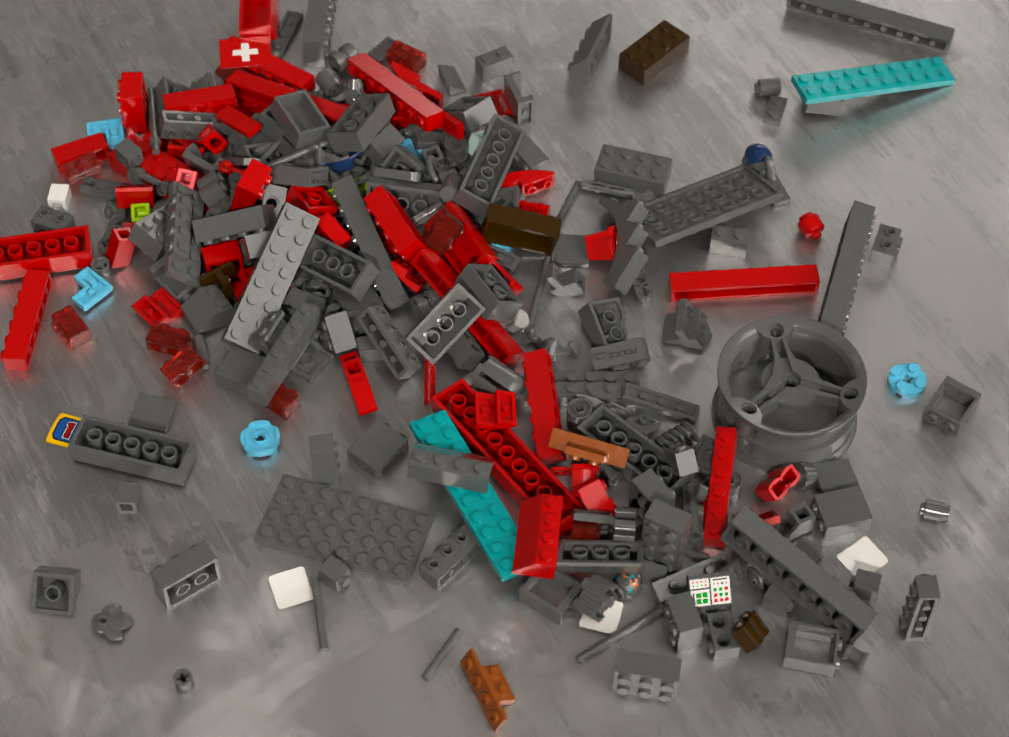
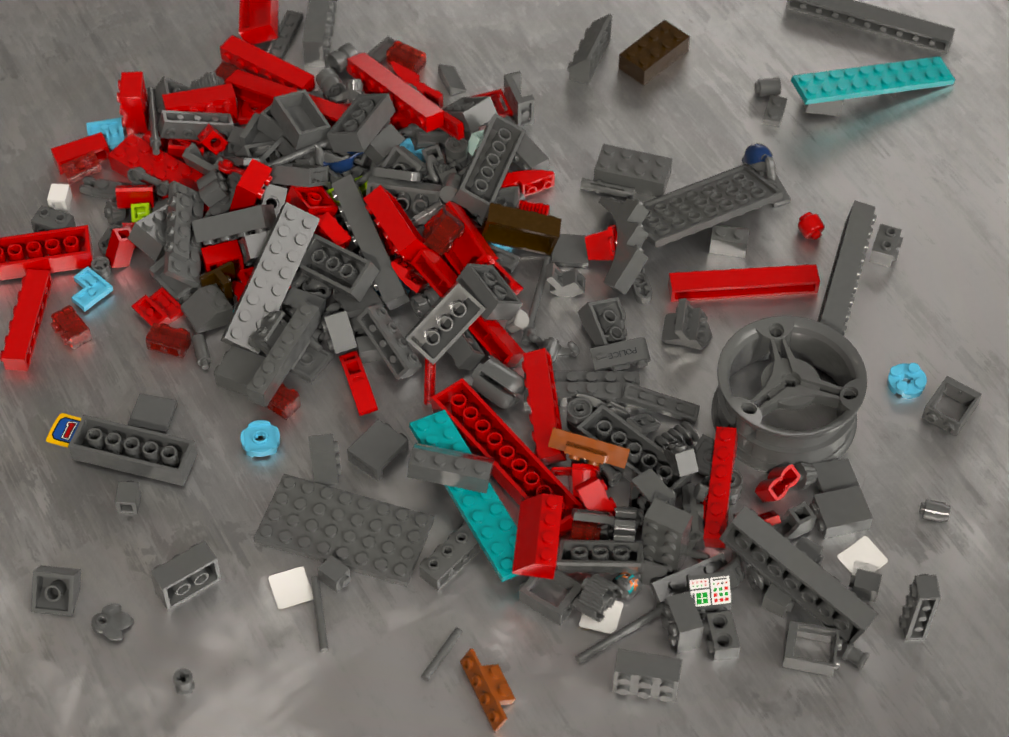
(128, 154): dark grey brick -> none
(183, 365): clear red brick -> none
(187, 178): coral brick -> none
(238, 121): red tile -> none
(245, 52): red sticker -> none
(494, 64): dark grey brick -> none
(494, 410): red slope -> none
(569, 200): dark grey bar -> none
(749, 631): dark brown brick -> none

